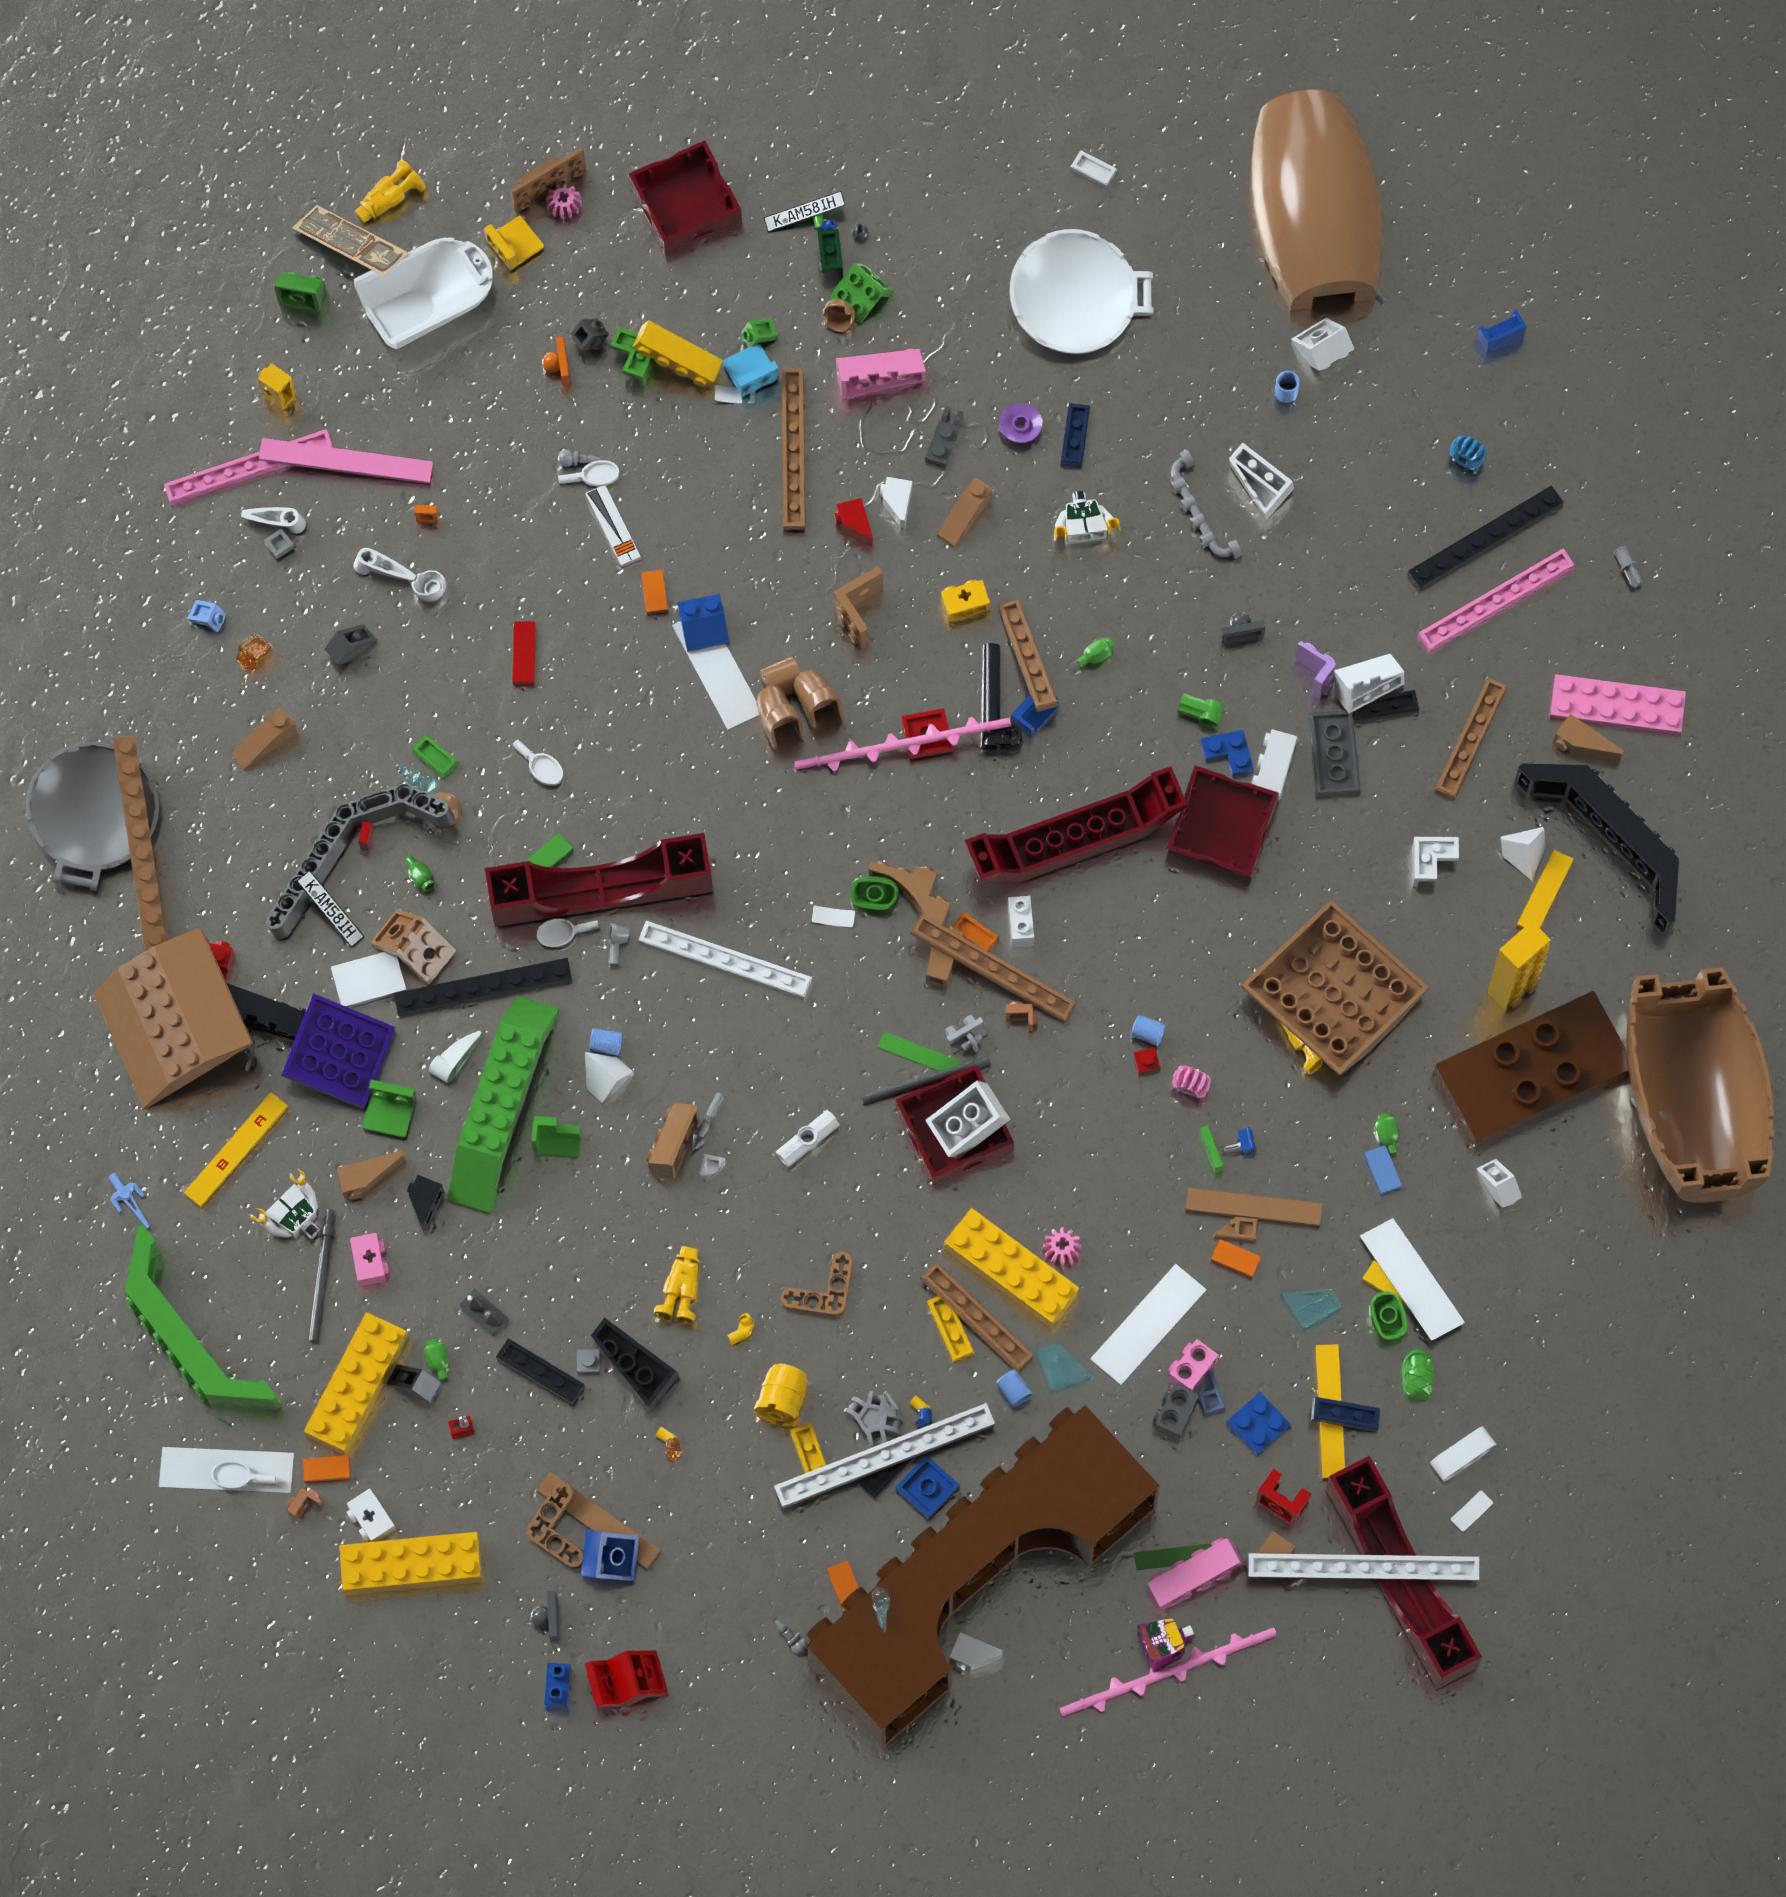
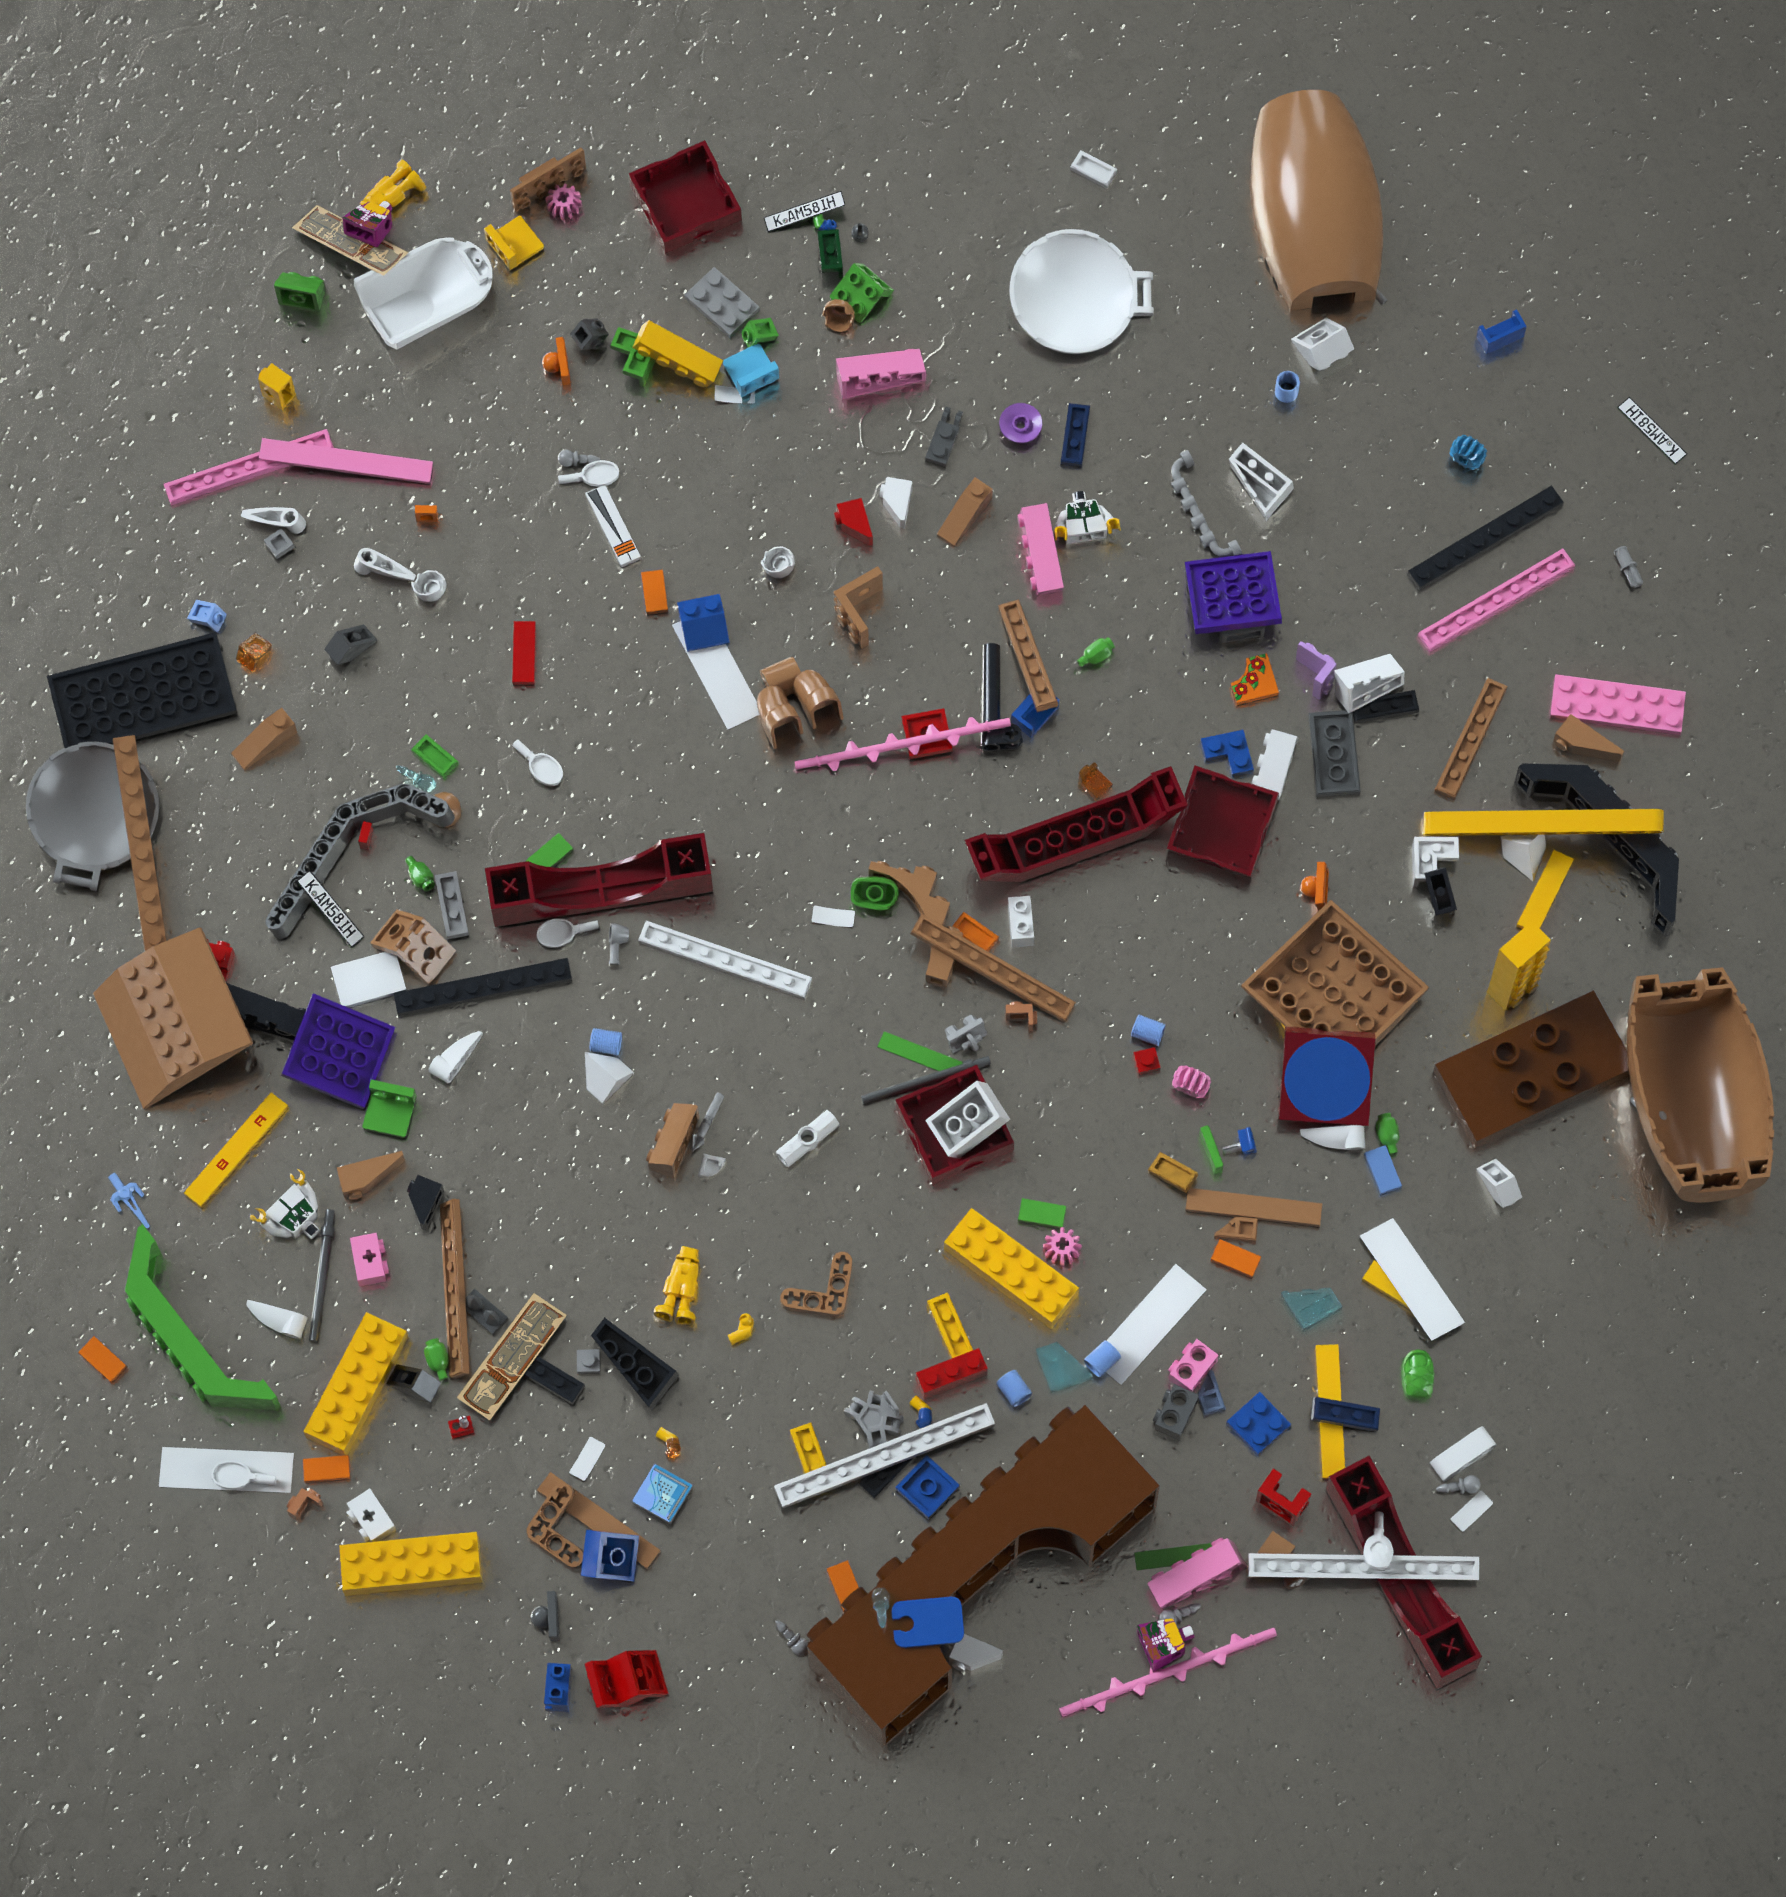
(102, 1359): none -> orange tile
(143, 692): none -> black plate
(279, 1319): none -> white piece
(369, 222): none -> magenta torso
(451, 905): none -> light grey plate
(454, 1288): none -> medium nougat tile
(499, 1103): bright green slope -> none
(511, 1356): none -> sticker
(554, 1138): bright green panel -> none
(587, 1458): none -> white sticker
(662, 1493): none -> piece
(722, 302): none -> light grey plate
(778, 562): none -> white hair
(782, 1395): yellow piece -> none
(793, 449): medium nougat plate -> none
(935, 1622): none -> blue piece
(951, 1373): none -> red brick
(957, 608): yellow brick -> none
(977, 1317): medium nougat tile -> none
(1041, 549): none -> bright pink wedge
(1041, 1213): none -> bright green tile
(1094, 781): none -> clear orange bracket
(1102, 1358): none -> light blue piece
(1173, 1172): none -> pearl gold tile
(1178, 1614): none -> light grey bar
(1207, 711): bright green piece -> none
(1233, 592): none -> dark purple plate
(1256, 682): none -> orange tile
(1317, 886): none -> orange tile
(1327, 1076): none -> blue tile
(1338, 1137): none -> white piece
(1378, 1548): none -> white piece
(1389, 1315): bright green piece -> none
(1440, 891): none -> black slope
(1469, 1484): none -> light grey bar
(1544, 822): none -> yellow beam
(1652, 430): none -> sticker

